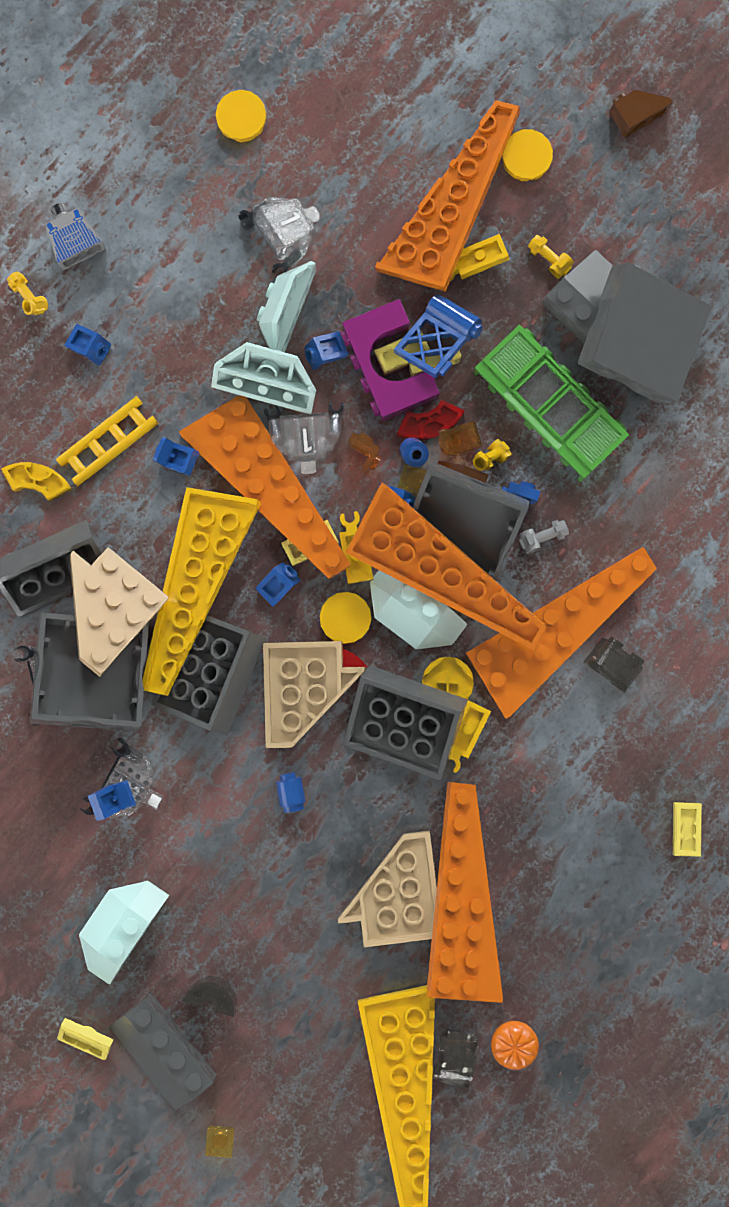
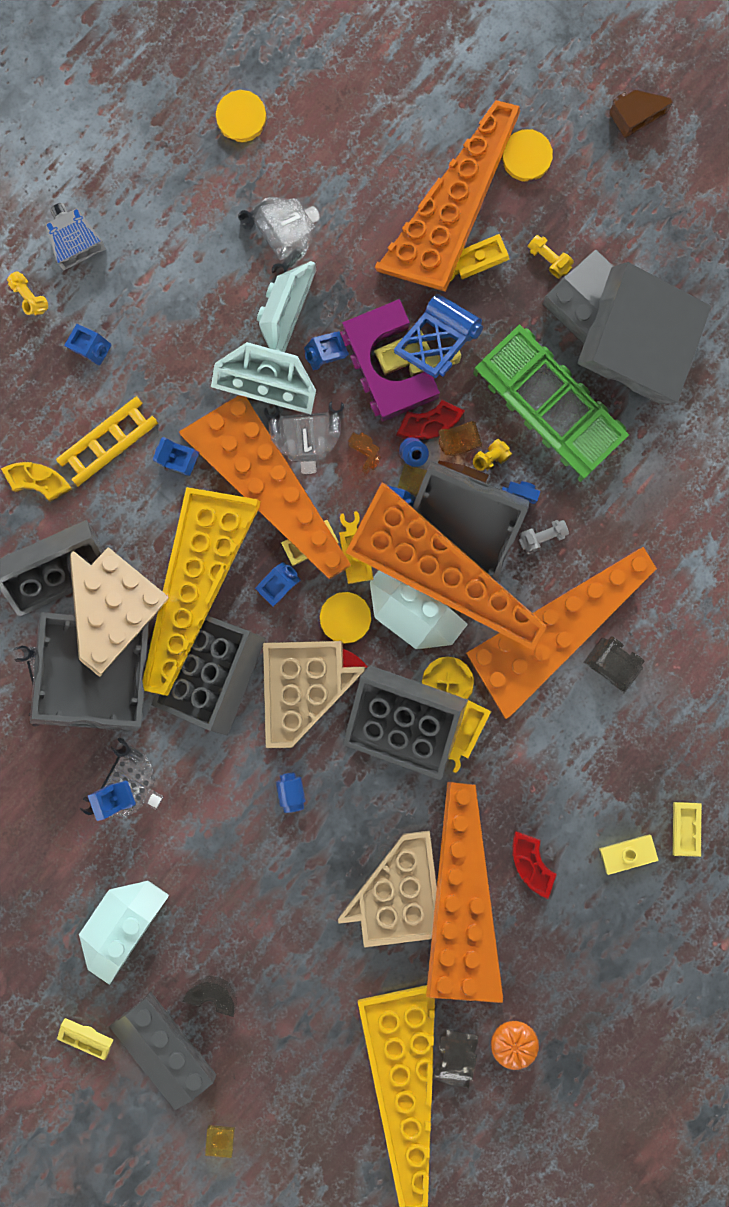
(530, 865): none -> red tile
(628, 854): none -> light yellow plate

